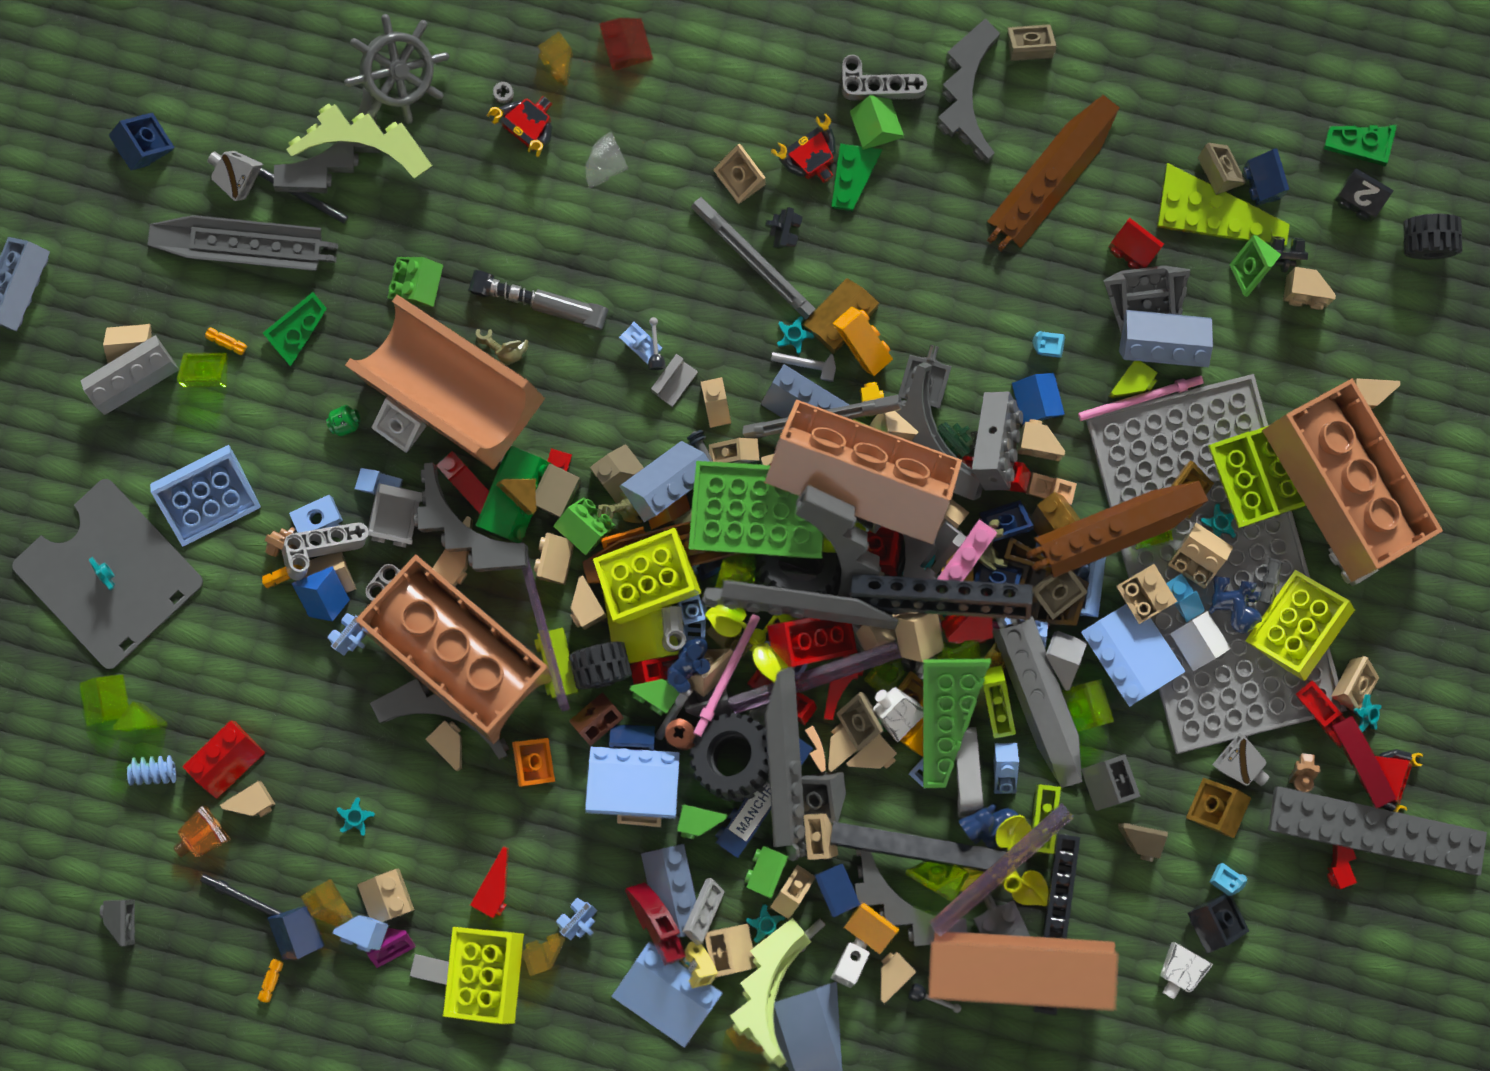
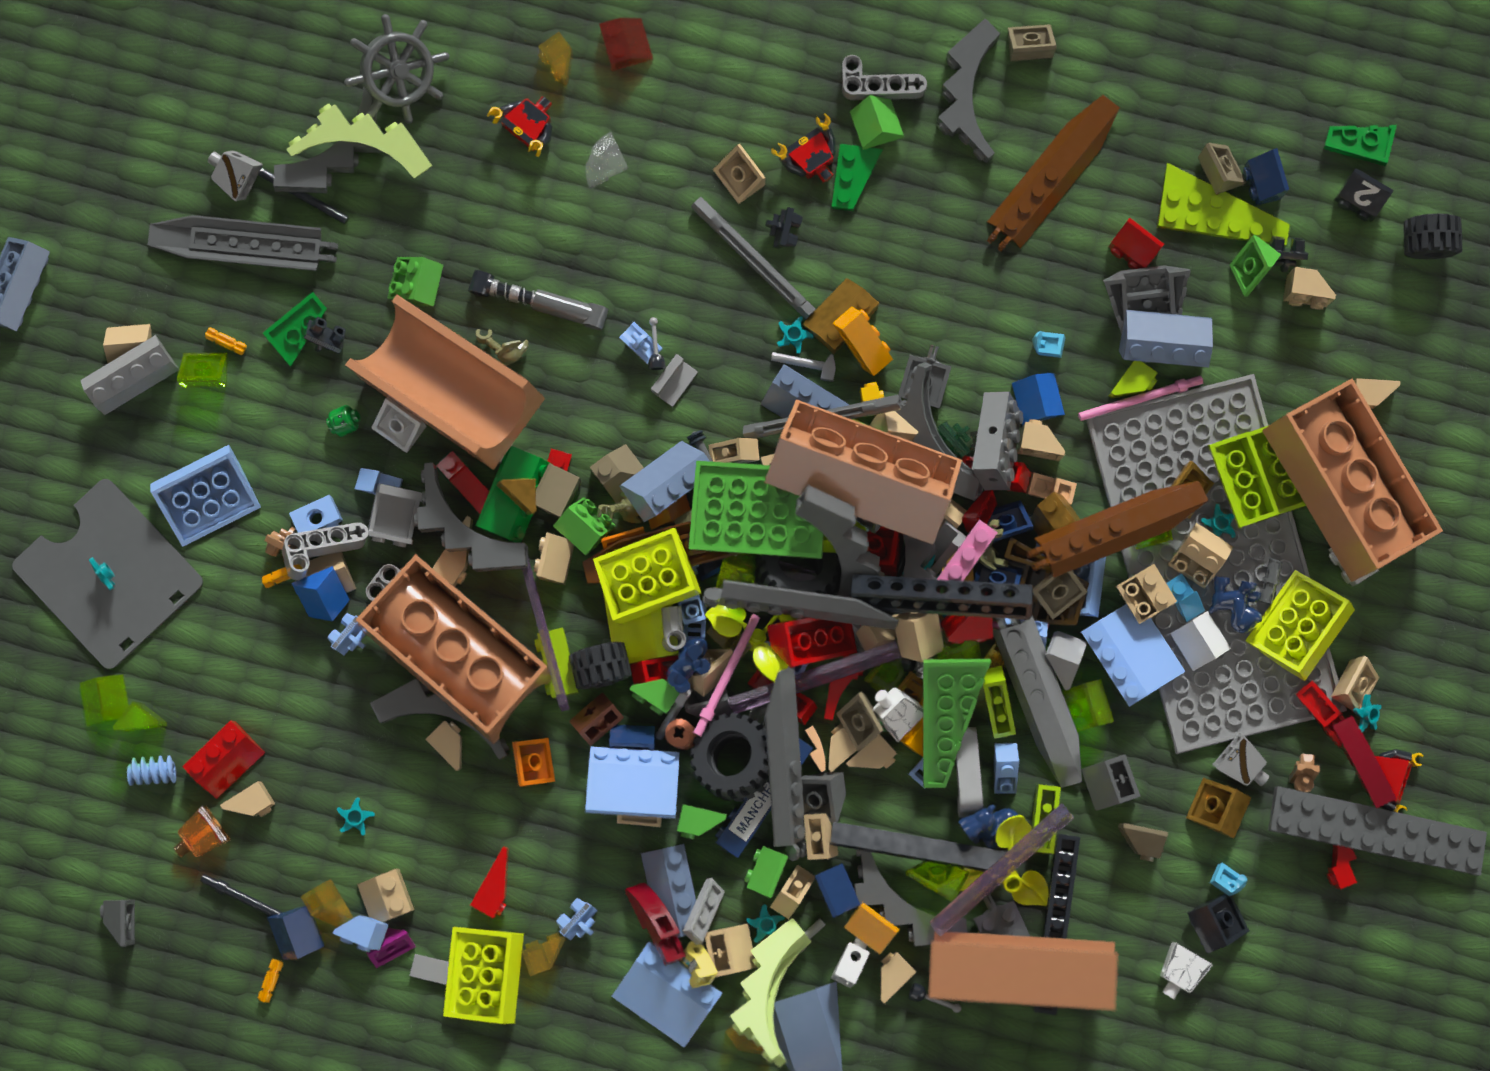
(140, 140): dark blue slope -> none
(324, 337): none -> black hips
(498, 88): light grey bush -> none
(585, 606): tan slope -> none
(715, 402): tan slope -> none
(980, 509): none -> red slope

